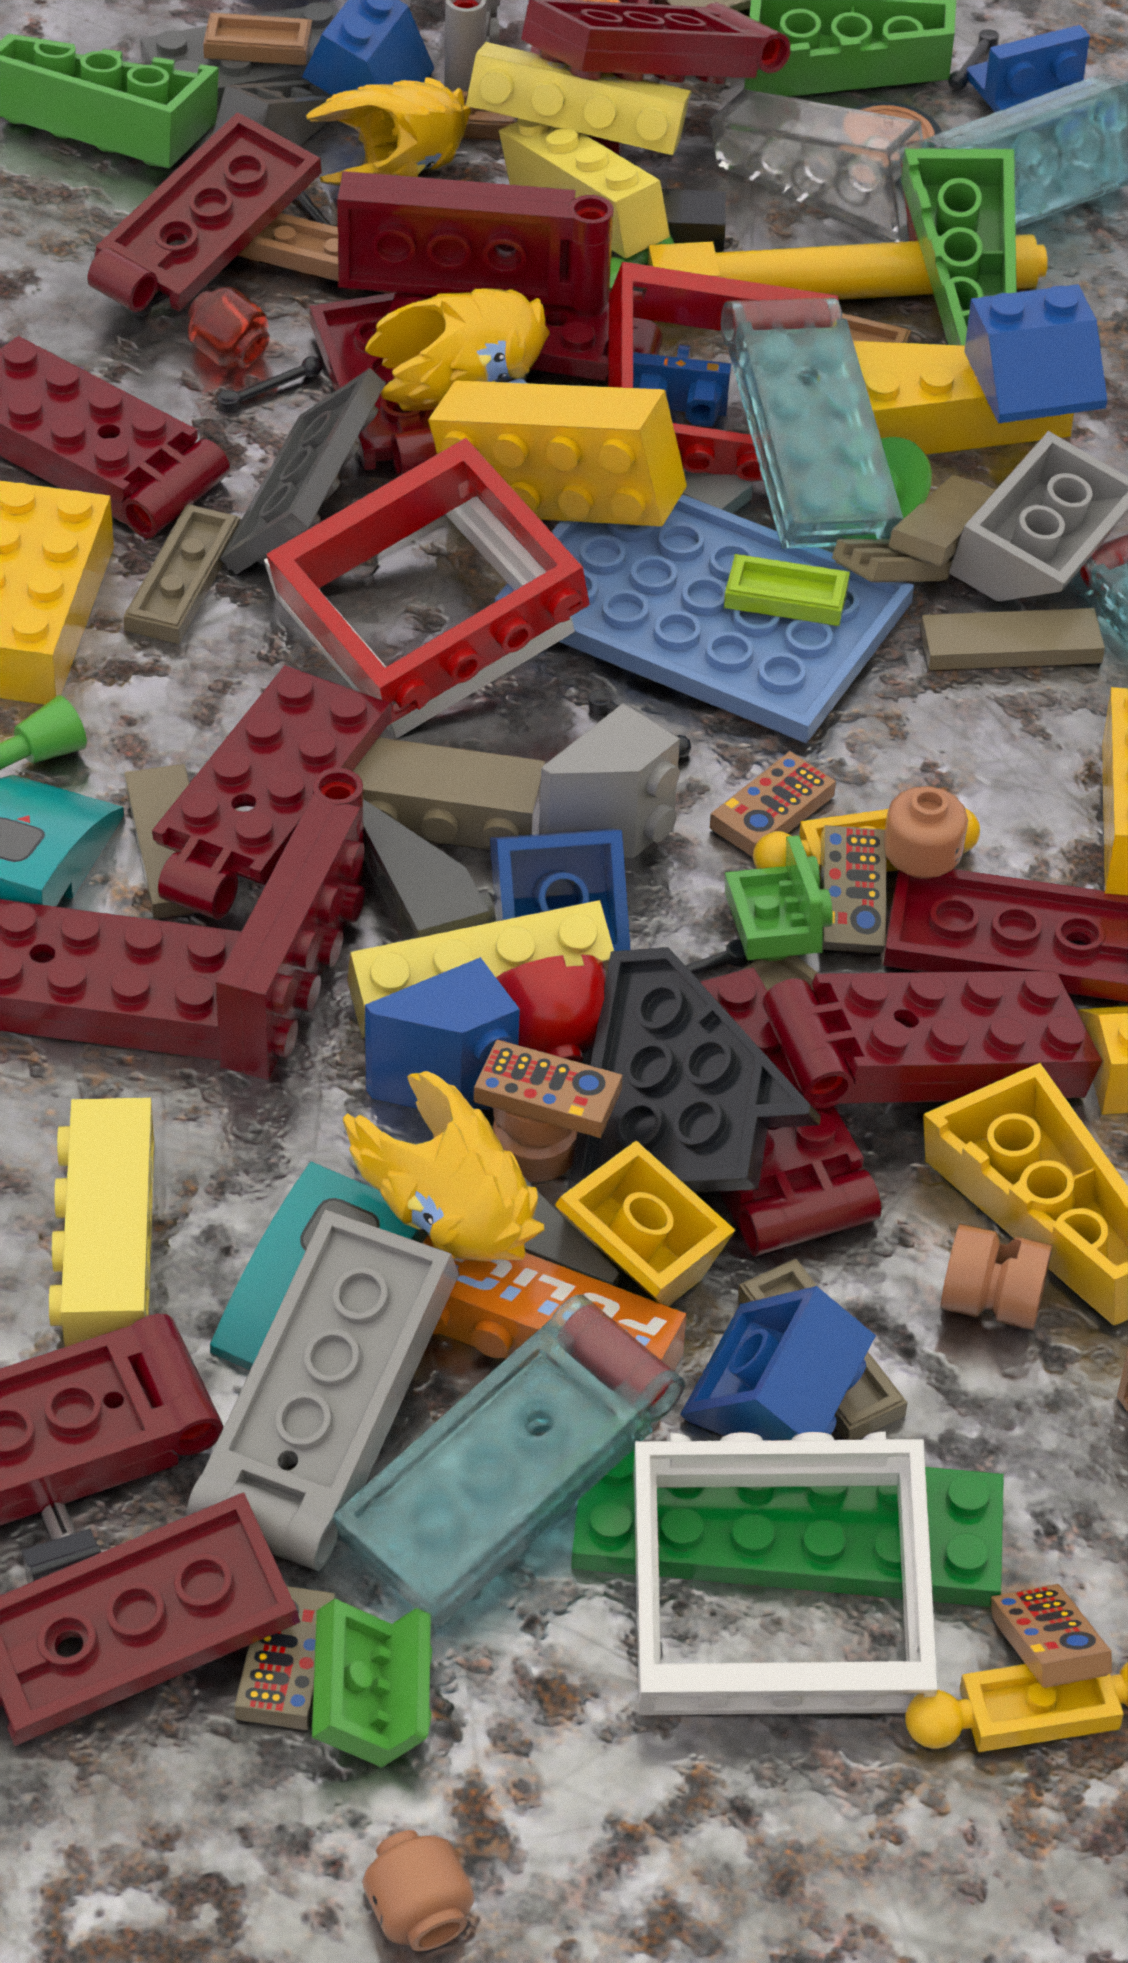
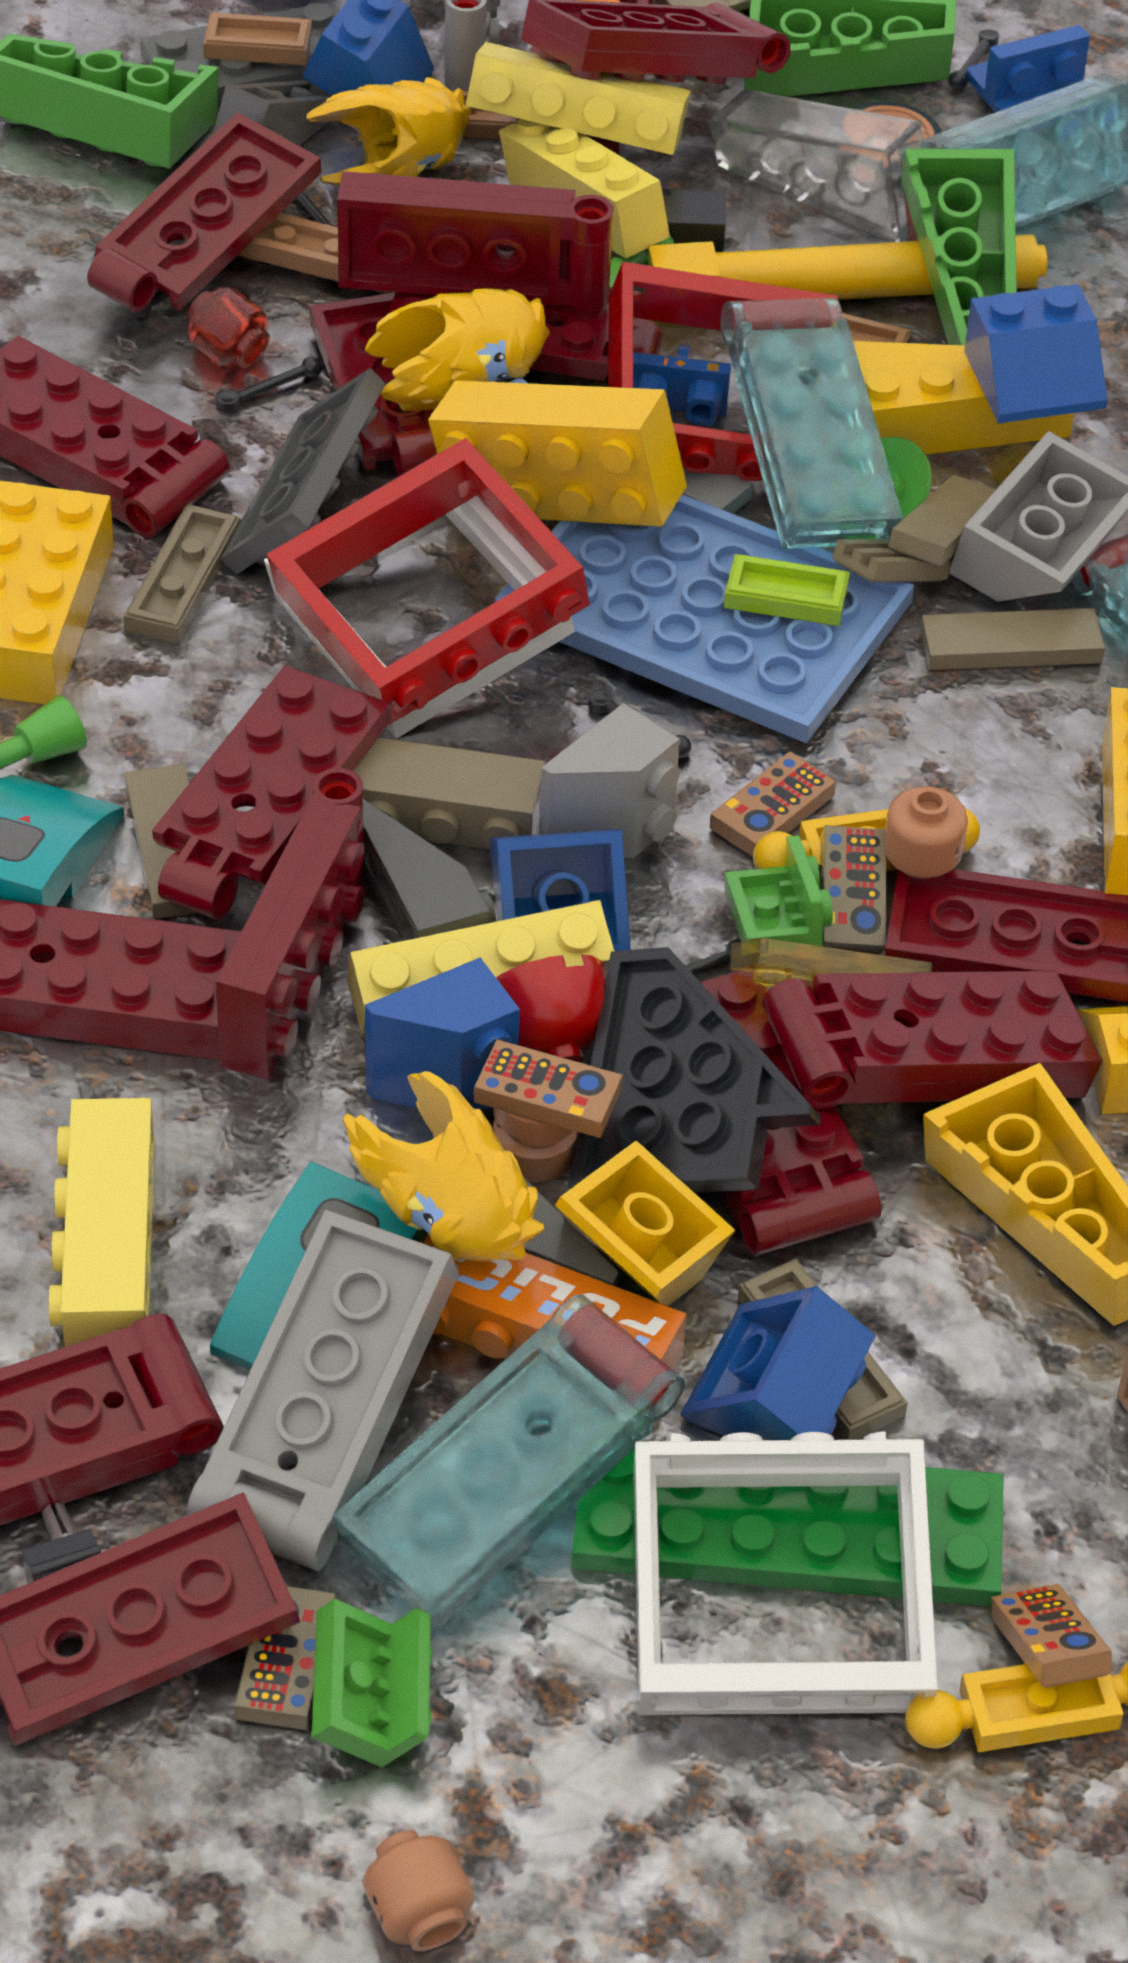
(783, 960): none -> clear yellow plate
(996, 1276): nougat wheel -> none

